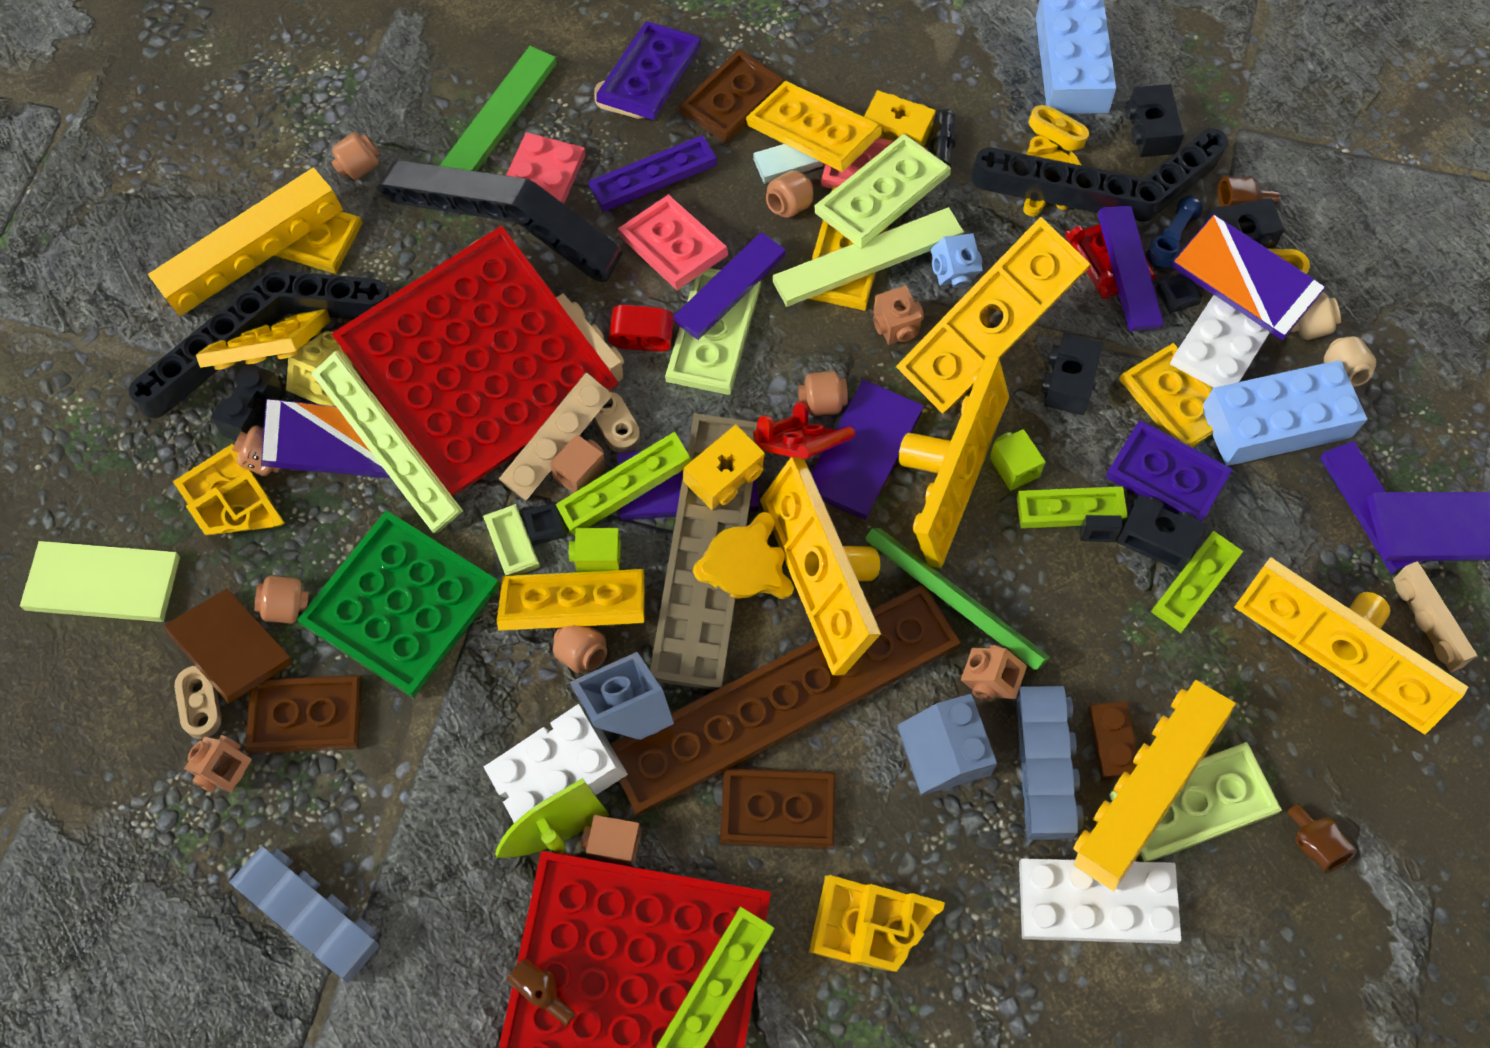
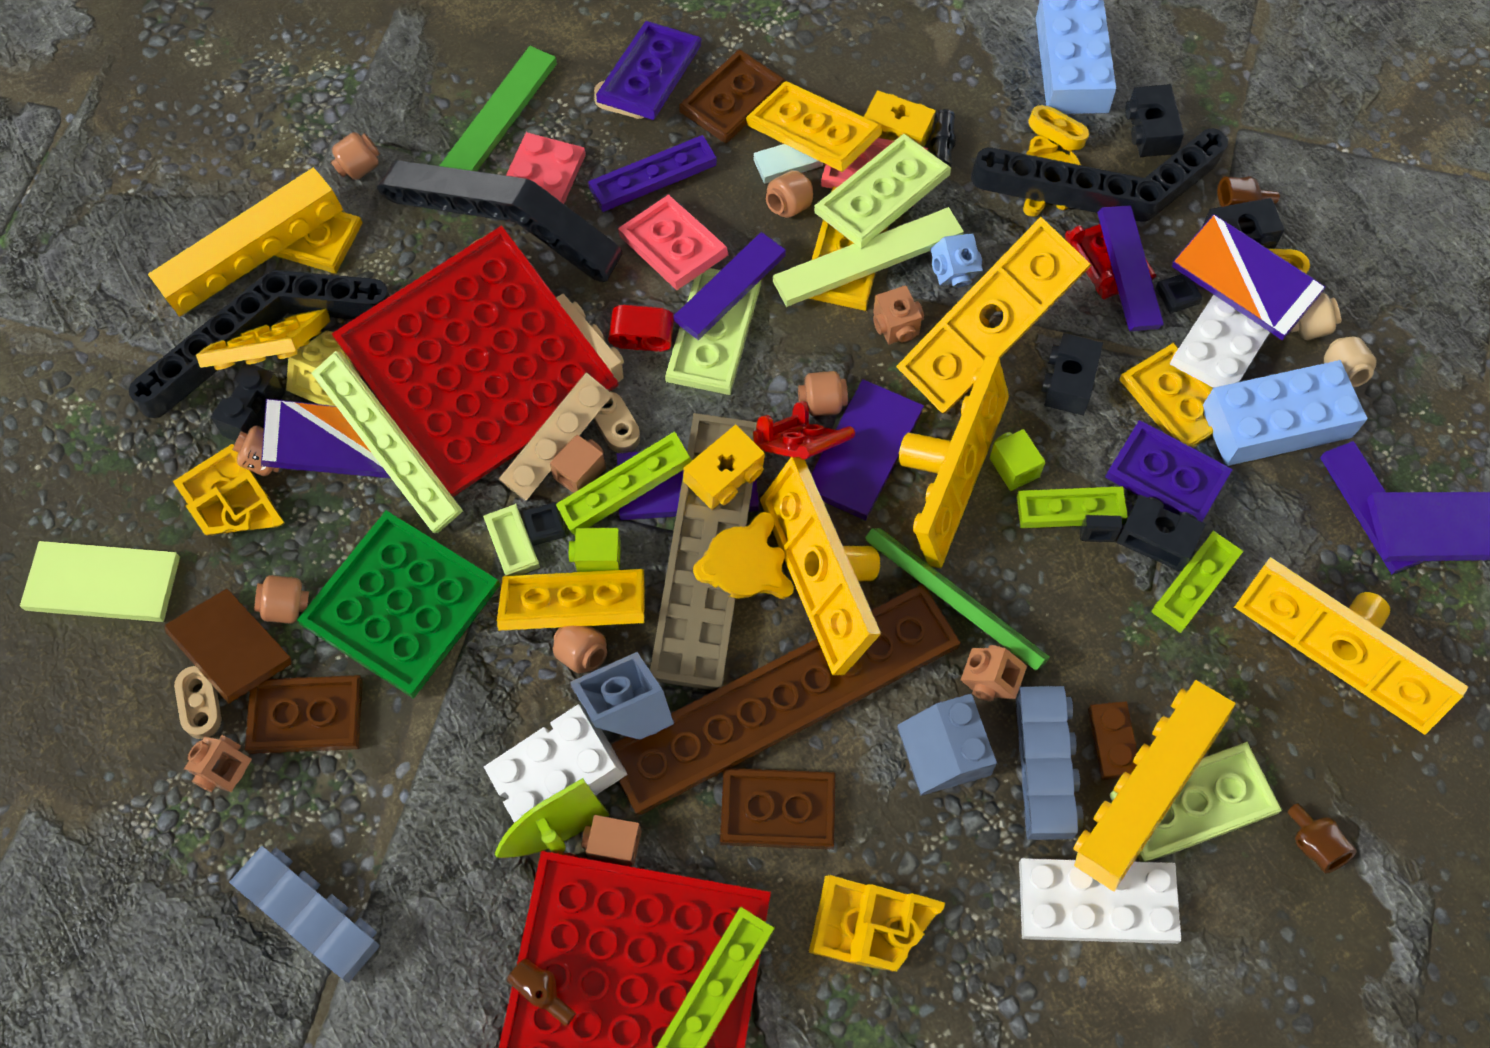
(1187, 210): dark blue piece -> none
(1434, 617): tan plate -> none

